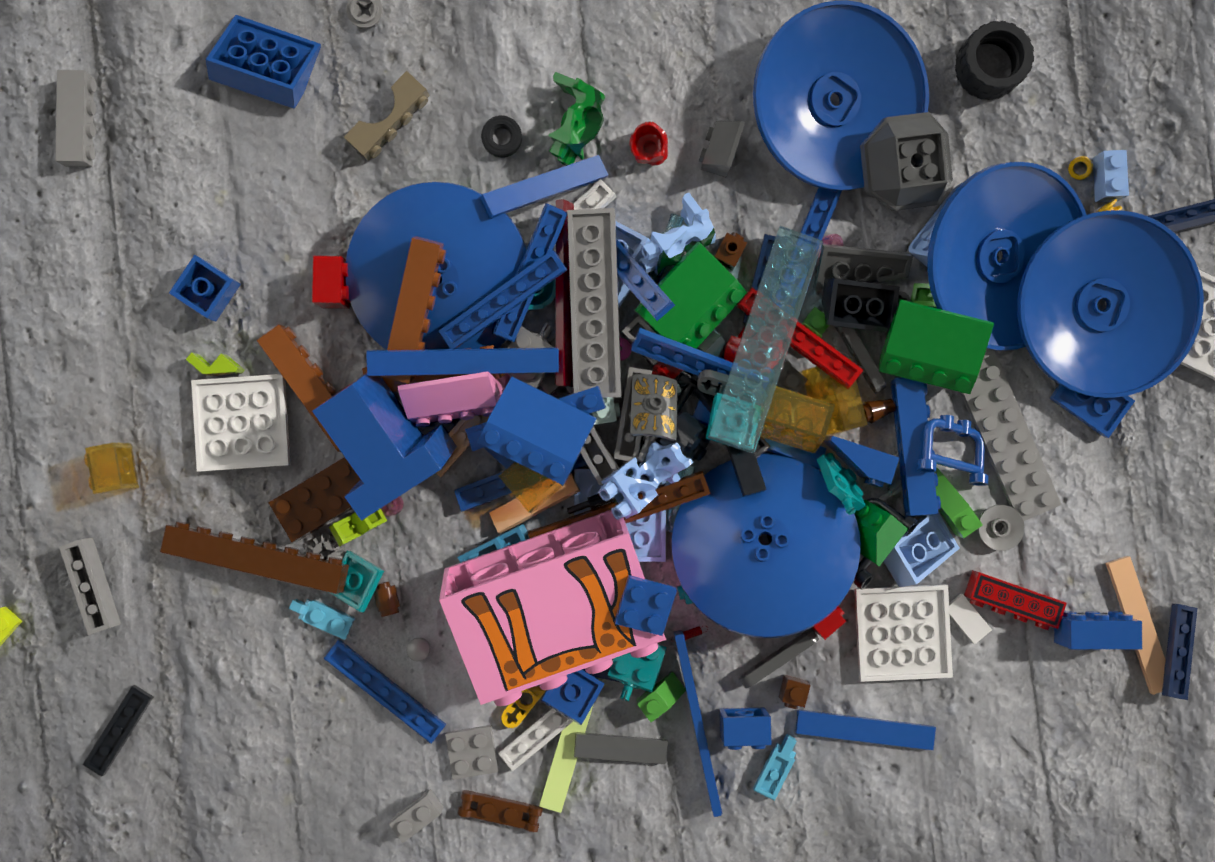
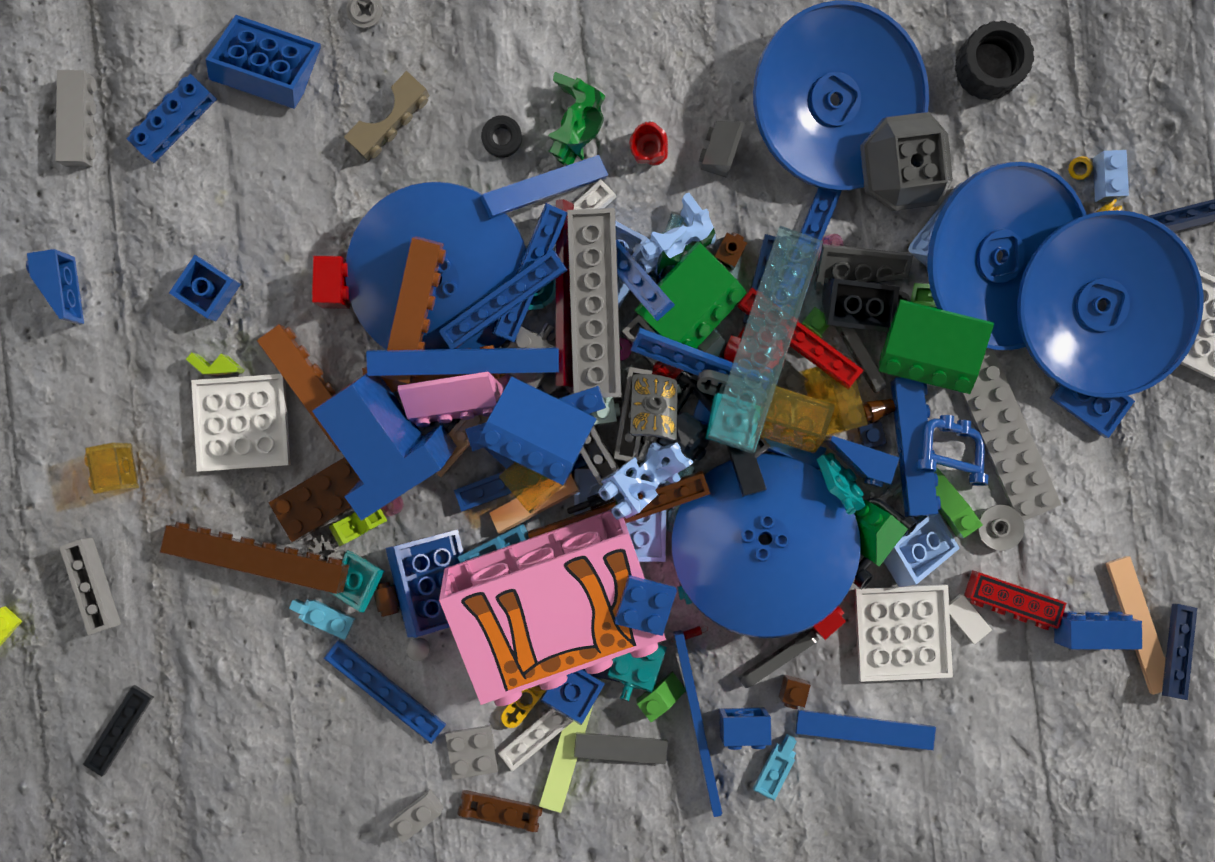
(58, 282): none -> blue slope
(171, 118): none -> blue brick
(418, 578): none -> blue slope
(872, 435): none -> dark blue plate

